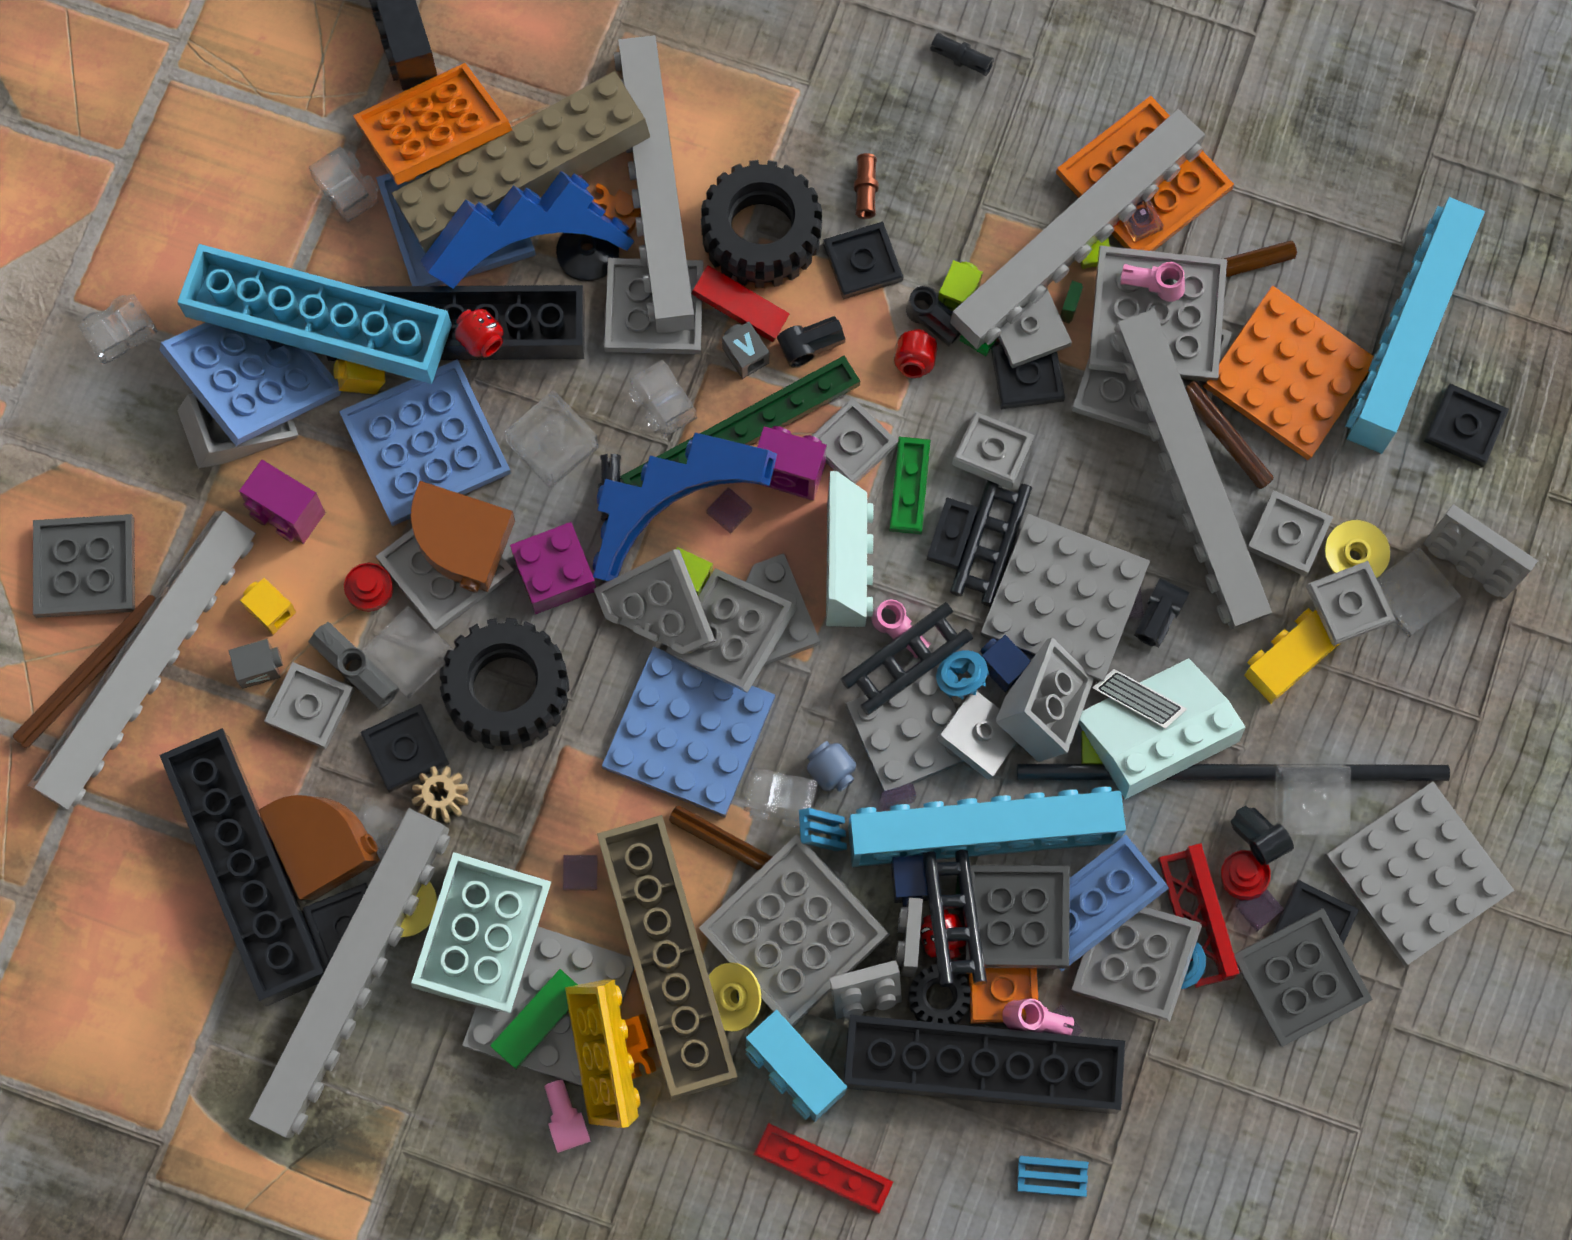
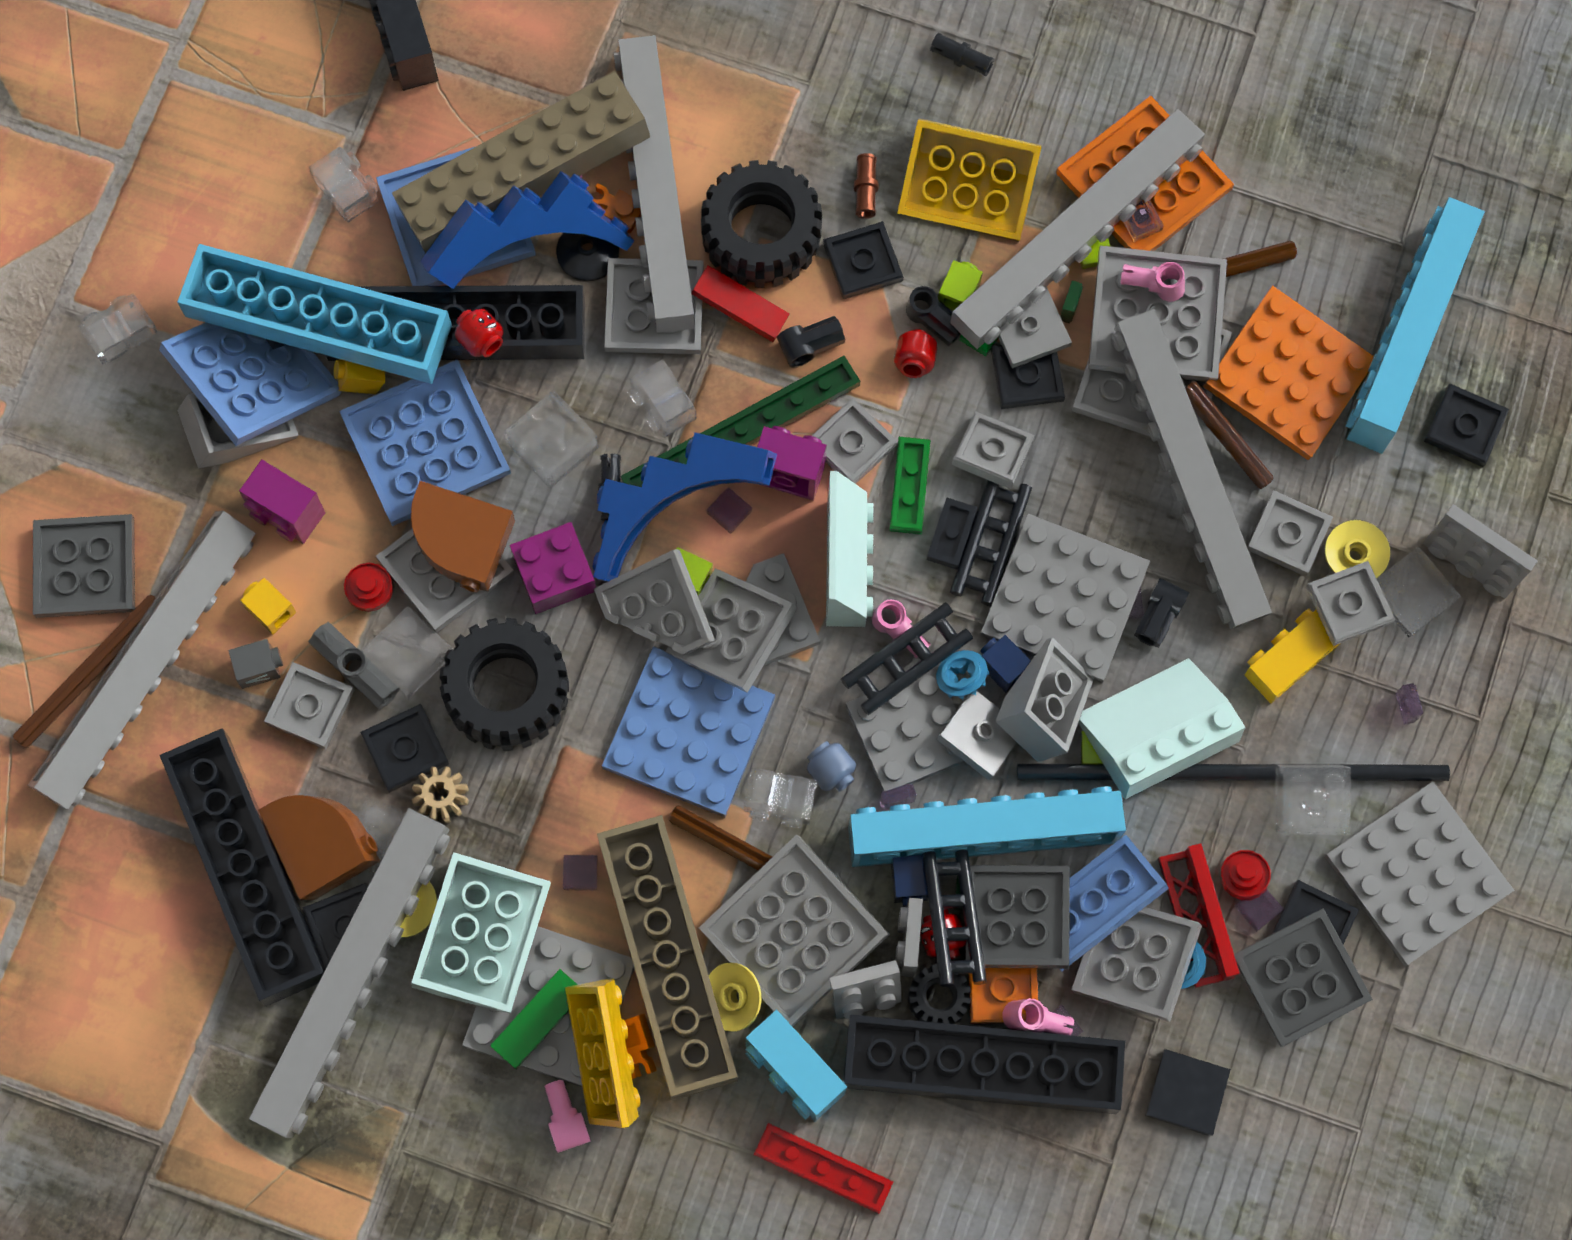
(432, 123): orange plate -> none
(745, 349): dark grey brick -> none
(824, 817): dark azure tile -> none
(969, 179): none -> yellow slope
(1082, 1179): dark azure tile -> none
(1139, 698): sticker -> none
(1188, 1092): none -> black tile
(1264, 839): black piece -> none
(1409, 703): none -> clear purple tile

